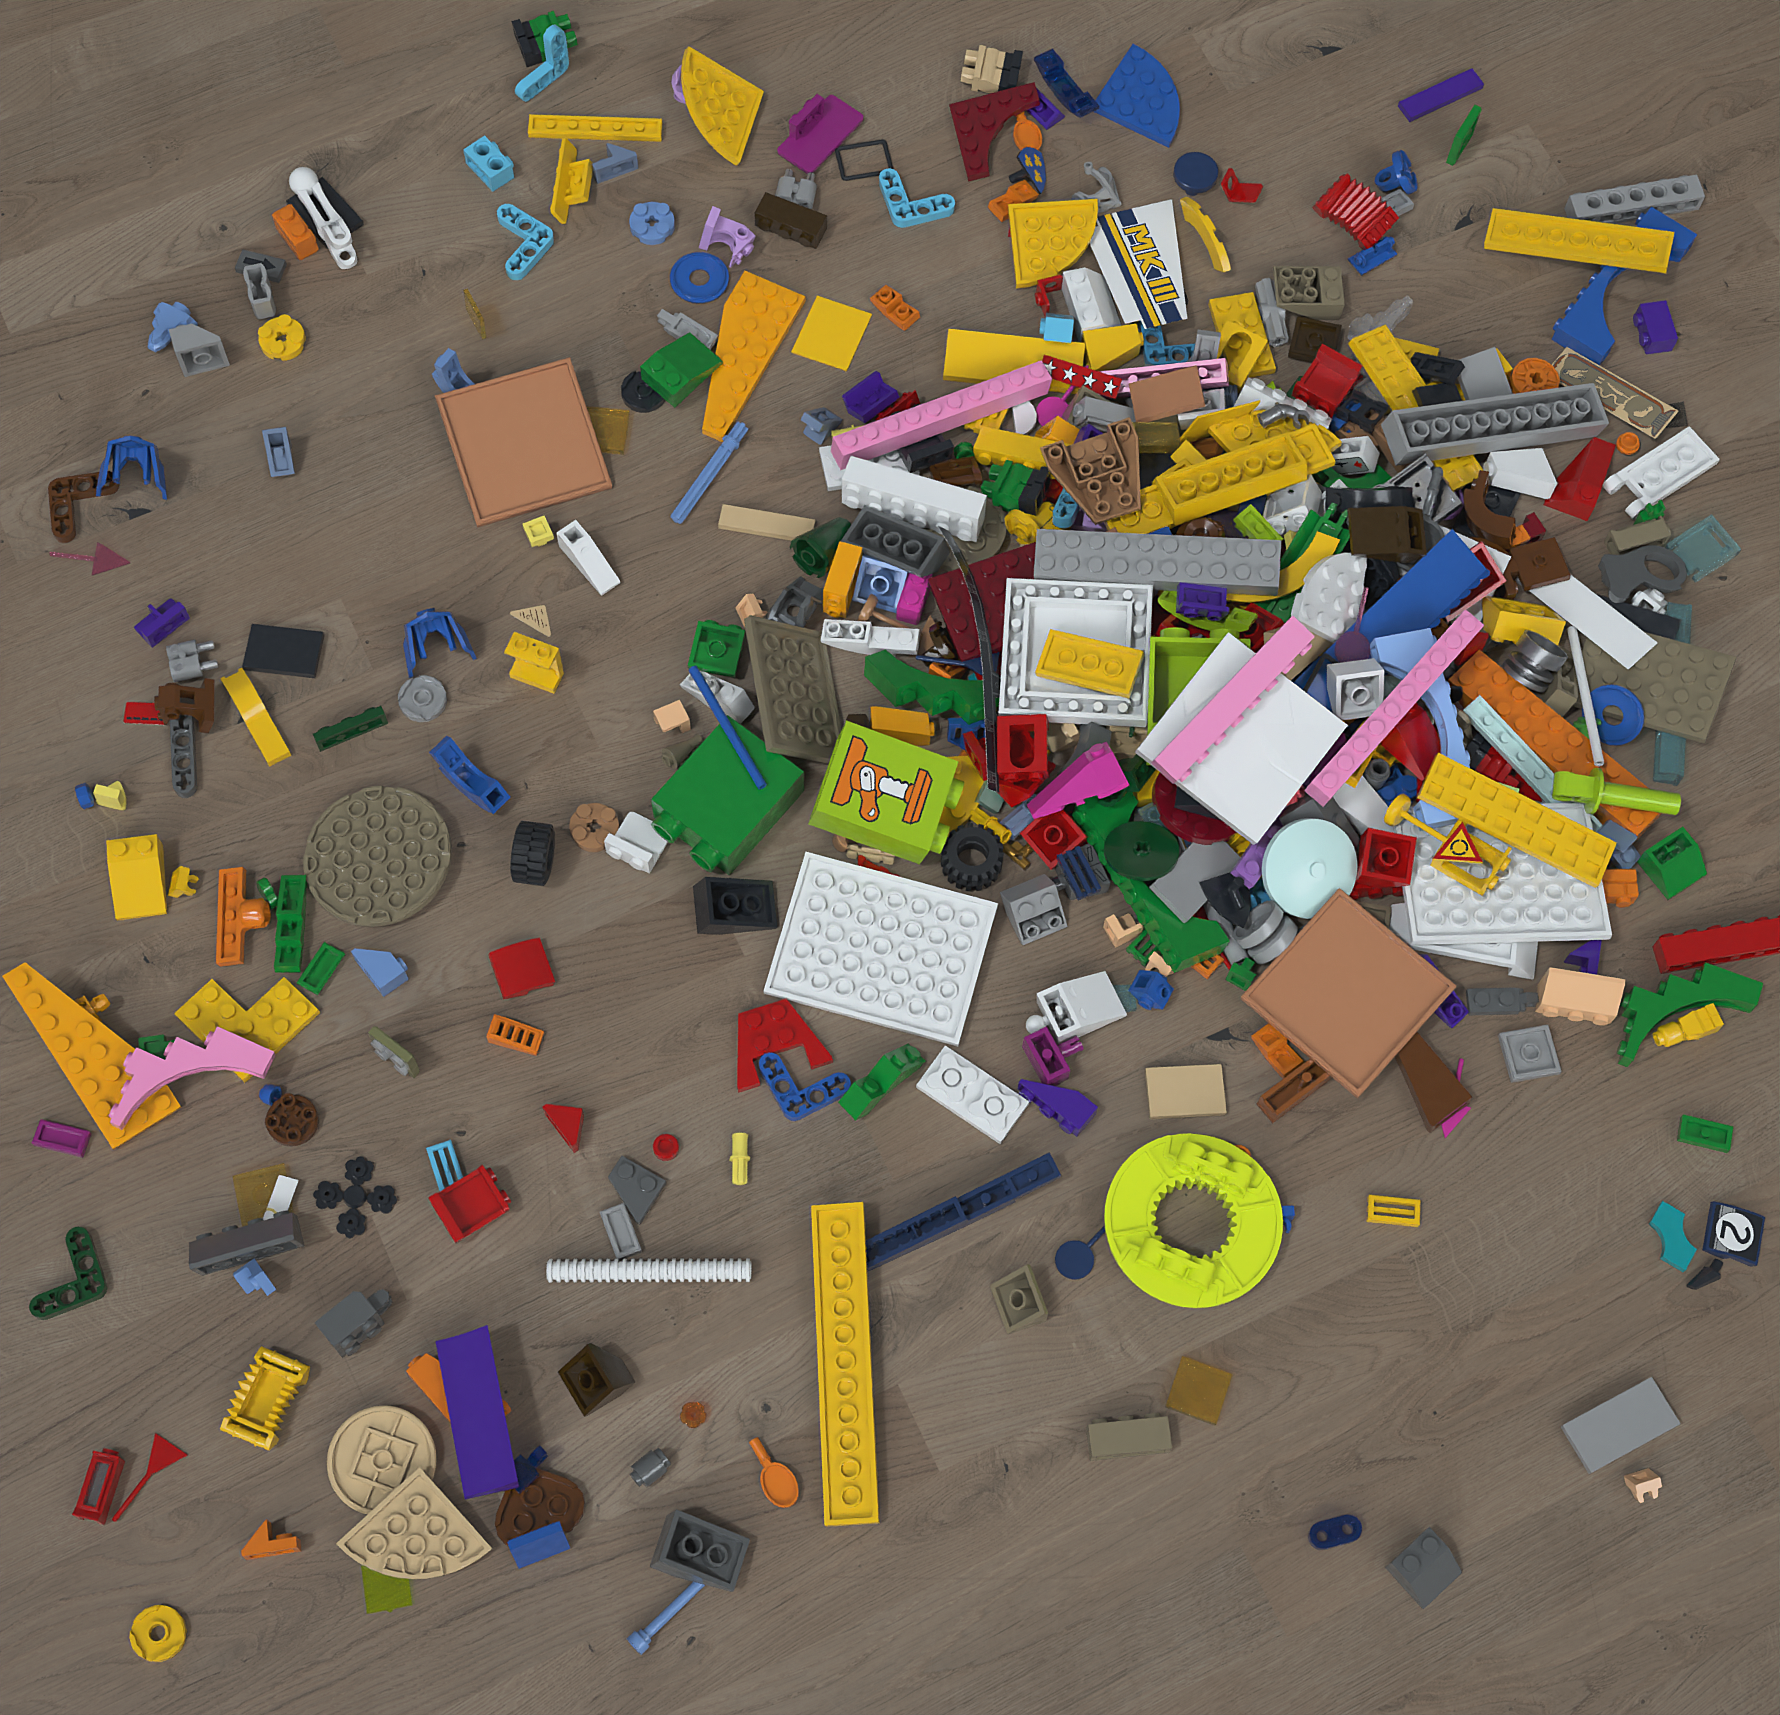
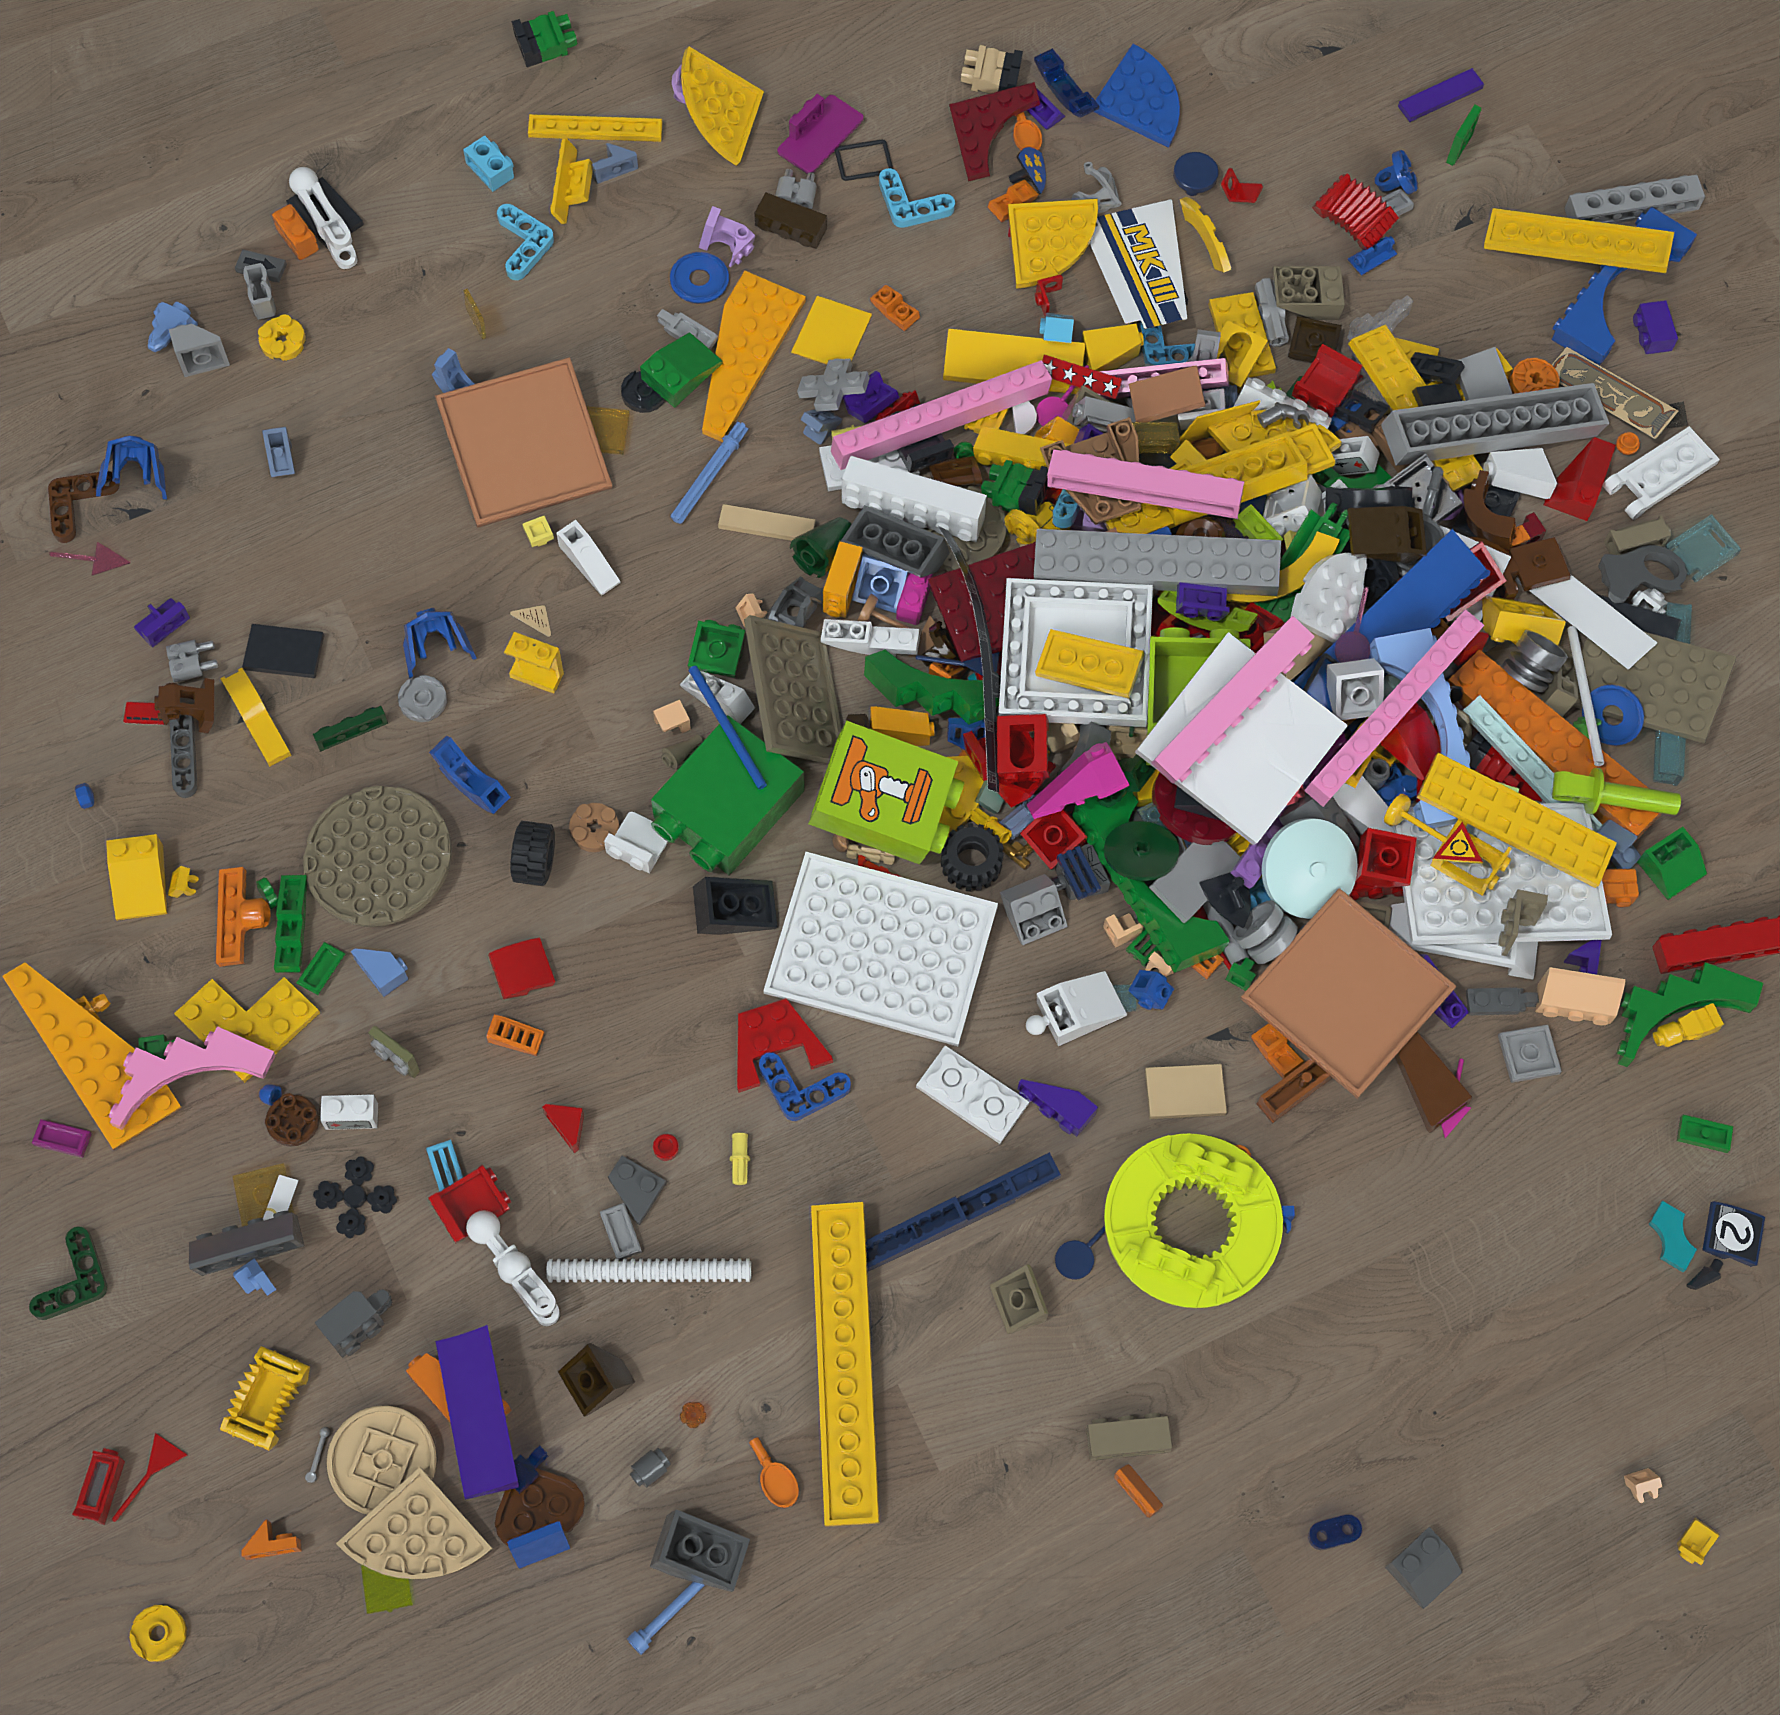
(111, 796): light yellow tile -> none
(311, 1477): none -> light grey hinge
(349, 1112): none -> white brick
(514, 1267): none -> white piece
(554, 66): medium azure beam -> none
(652, 211): medium blue plate -> none
(835, 383): none -> light grey plate
(885, 1076): green arch -> none
(1048, 1057): magenta brick -> none
(1089, 300): white slope -> none
(1138, 1490): none -> orange slope
(1145, 483): none -> bright pink brick
(1198, 1390): clear yellow tile -> none
(1371, 1209): yellow tile -> none
(1521, 910): none -> dark tan bracket
(1620, 1425): light grey tile -> none
(1651, 512): green plate -> none
(1696, 1541): none -> yellow bracket

